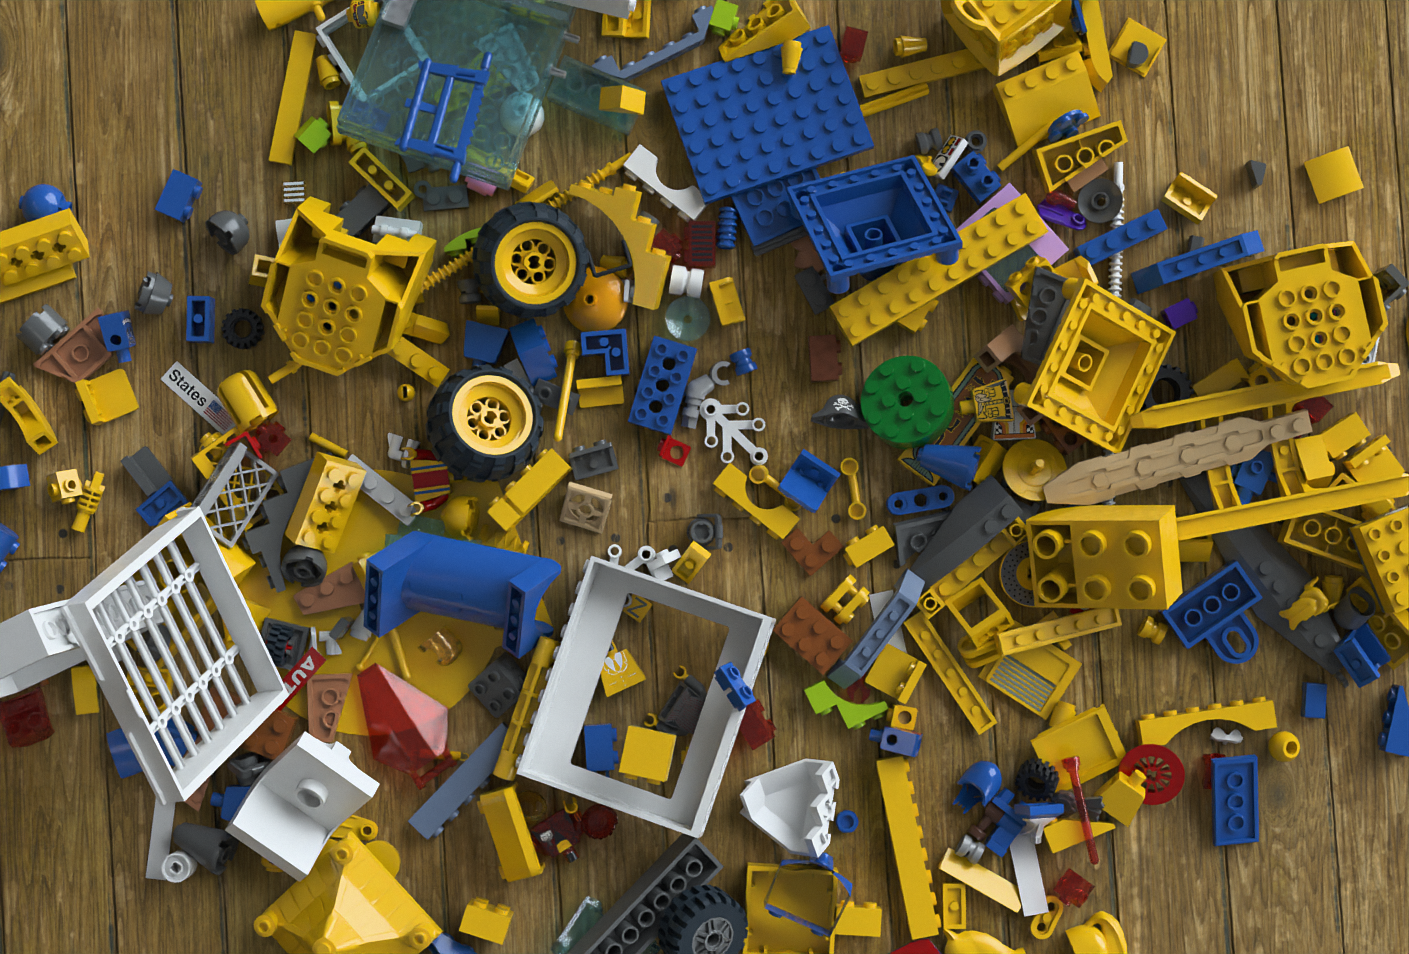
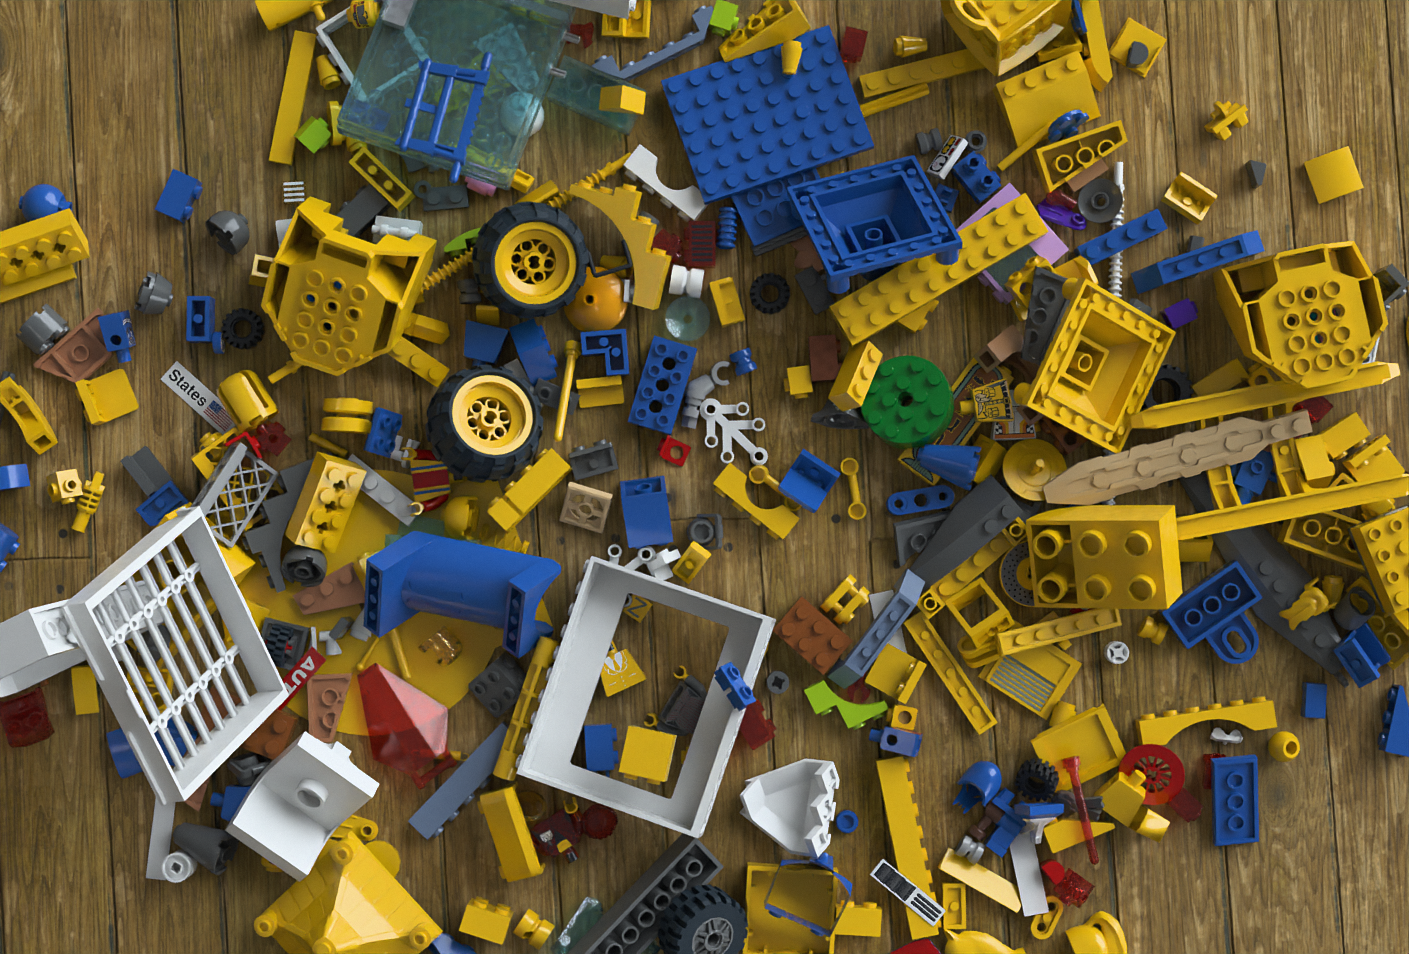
(218, 343): none -> blue tile
(347, 415): none -> yellow wheel
(383, 432): none -> blue bracket
(410, 392): yellow hinge -> none
(533, 929): none -> yellow wheel
(585, 30): none -> clear red piece
(646, 512): none -> blue slope
(776, 281): none -> black tyre
(776, 683): none -> dark grey wheel
(798, 382): none -> yellow brick
(812, 556): dark orange plate -> none
(855, 376): none -> yellow brick
(864, 549): yellow brick -> none
(908, 892): none -> sticker
(926, 165): yellow piece -> none
(1053, 870): none -> red brick
(1119, 650): none -> white wheel
(1149, 824): none -> yellow piece
(1185, 806): none -> clear red brick
(1223, 116): none -> yellow hips

